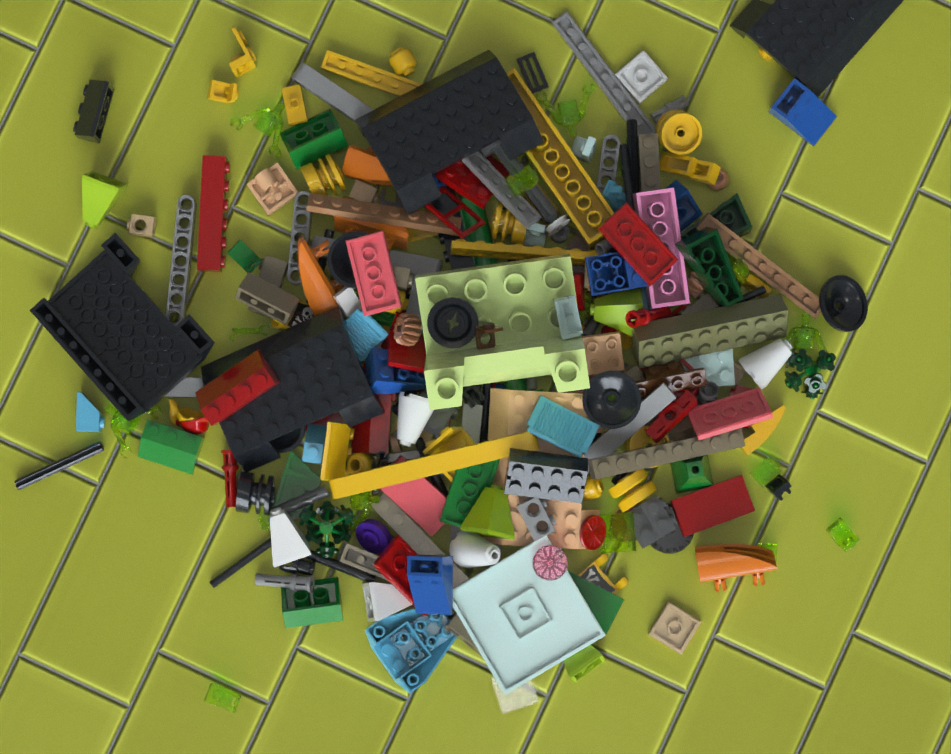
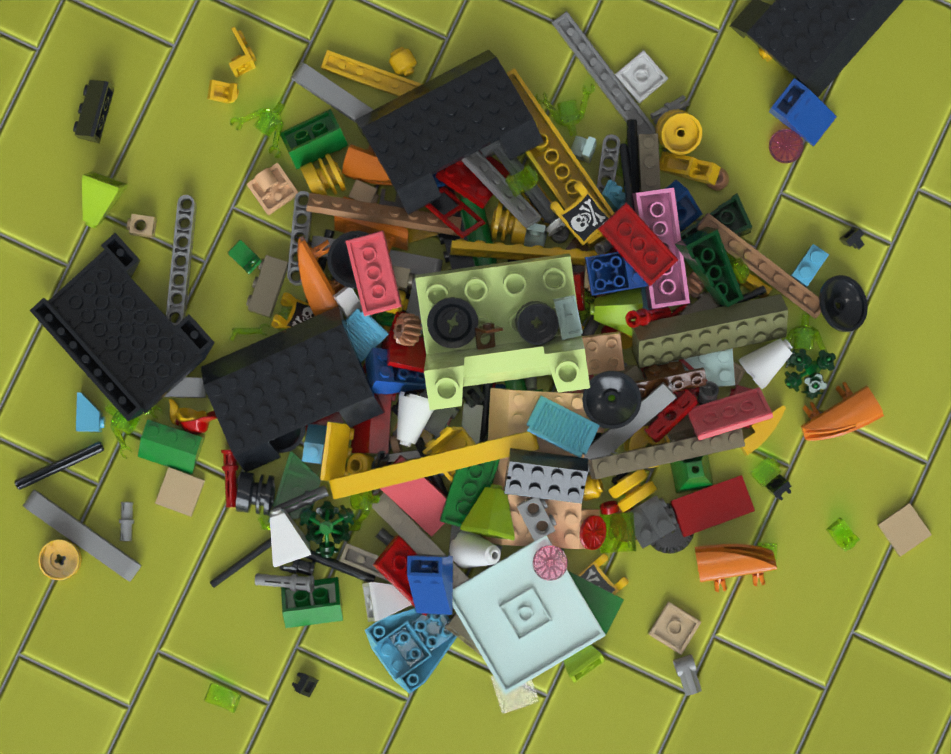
(49, 555): none -> yellow wheel
(82, 535): none -> light grey beam
(126, 521): none -> light grey pin
(180, 492): none -> tan tile
(212, 214): red brick -> none
(236, 388): red slope -> none
(267, 298): dark tan brick -> none
(294, 105): yellow plate -> none
(305, 685): none -> black tile
(373, 536): dark purple piece -> none
(538, 88): black tile -> none
(543, 332): none -> black wheel
(582, 216): none -> flag
(609, 507): none -> red tile
(686, 670): none -> light grey piece
(786, 146): none -> clear pink wheel
(809, 265): none -> medium azure brick
(845, 417): none -> orange piece
(853, 238): none -> black tile
(904, 529): none -> tan tile

